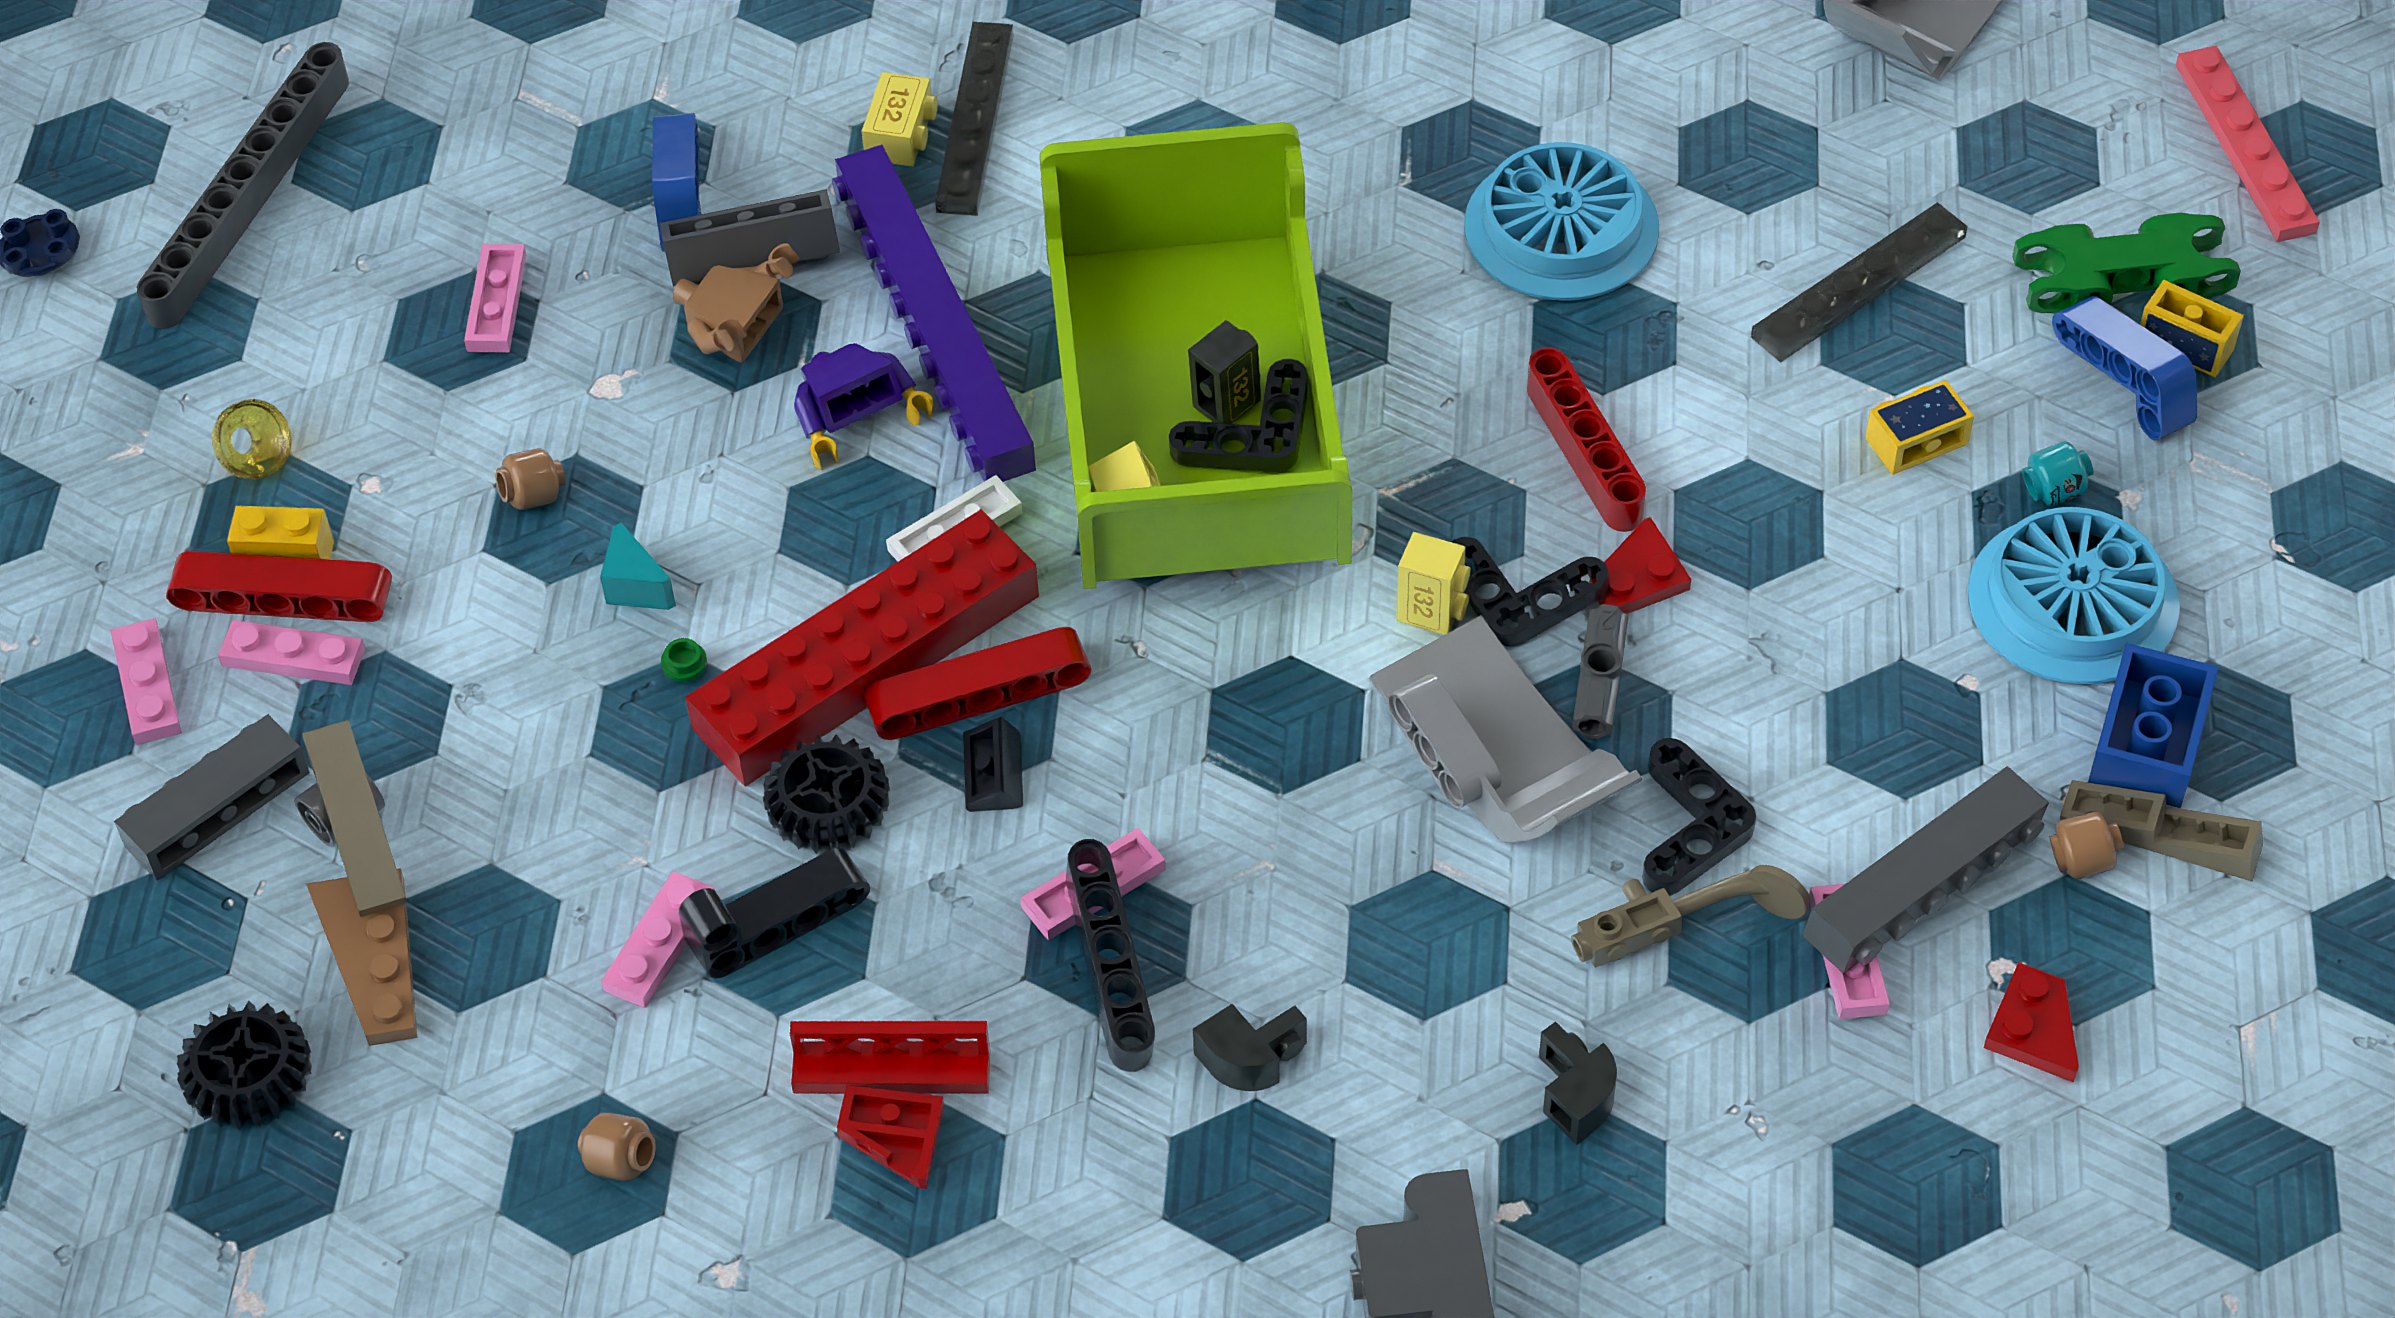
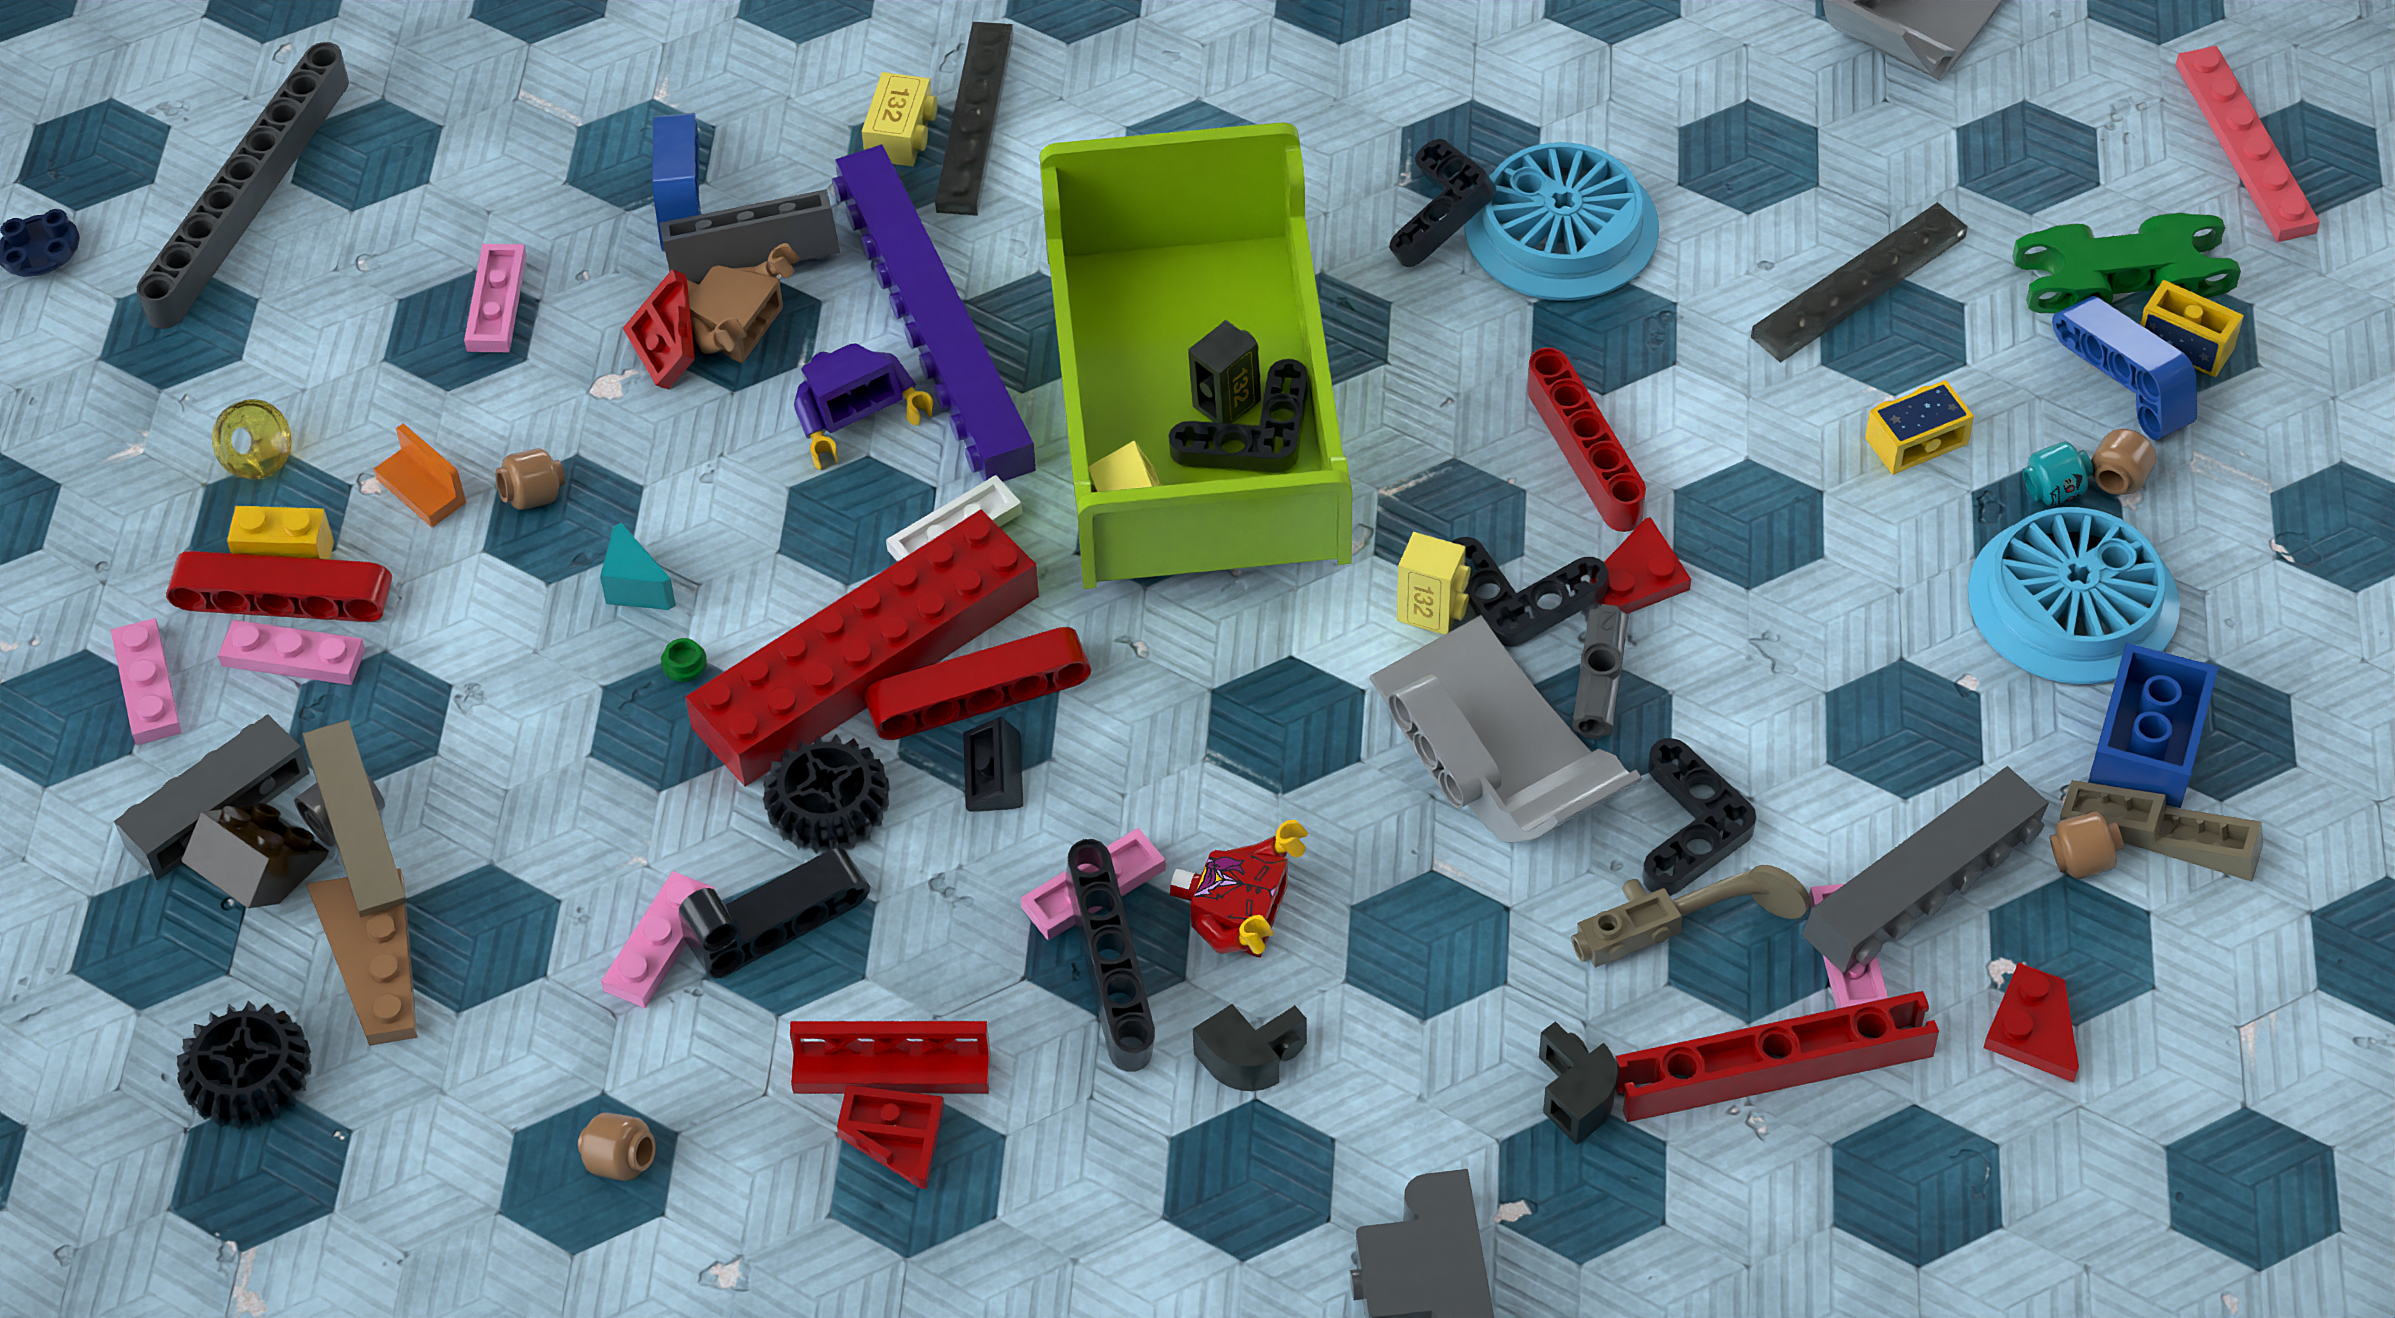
(252, 853): none -> dark brown slope
(421, 478): none -> orange panel
(664, 331): none -> red wing
(1240, 891): none -> red torso
(1457, 200): none -> black beam
(1739, 1065): none -> red piece
(2123, 461): none -> medium nougat head

